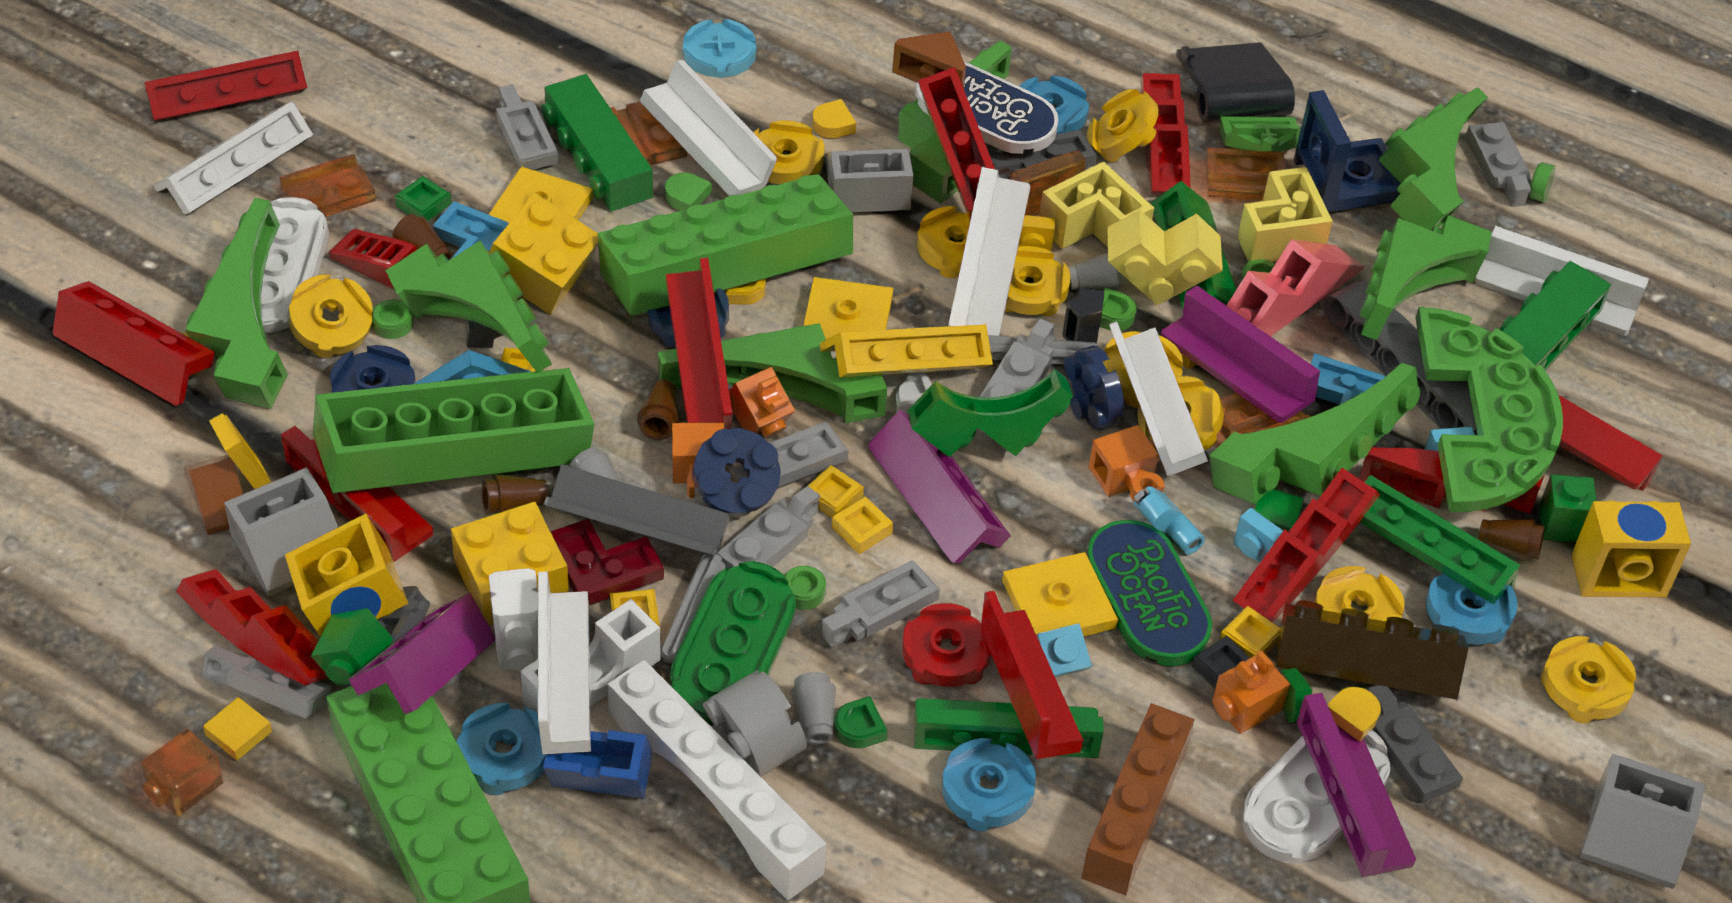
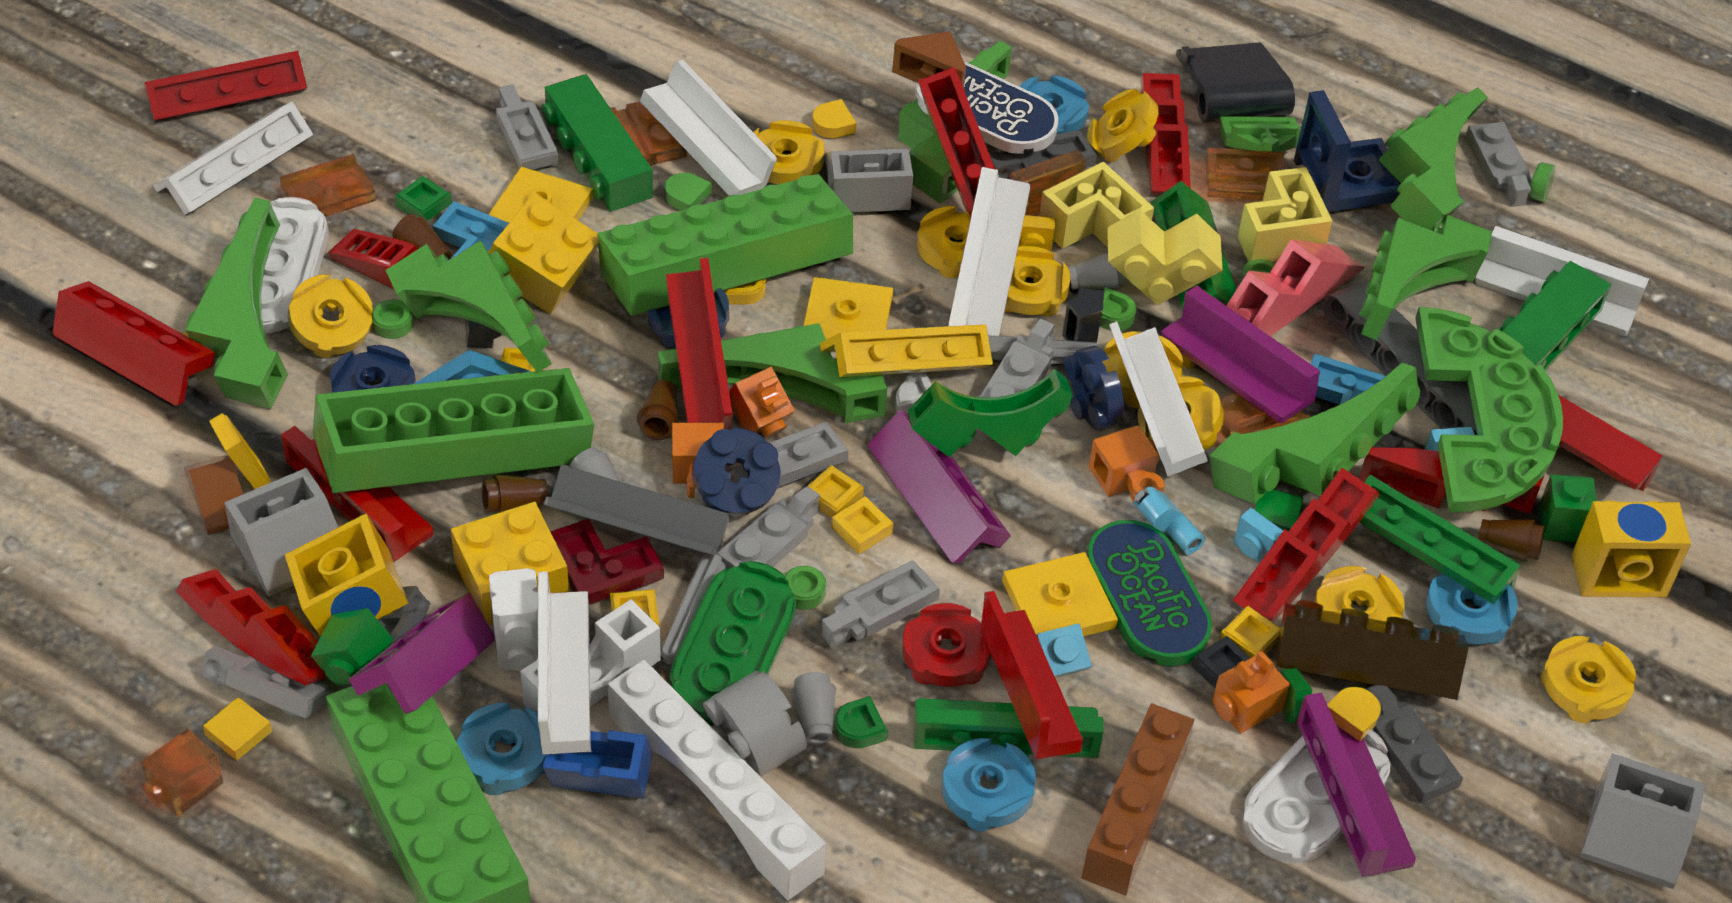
(719, 48): medium azure tile -> none

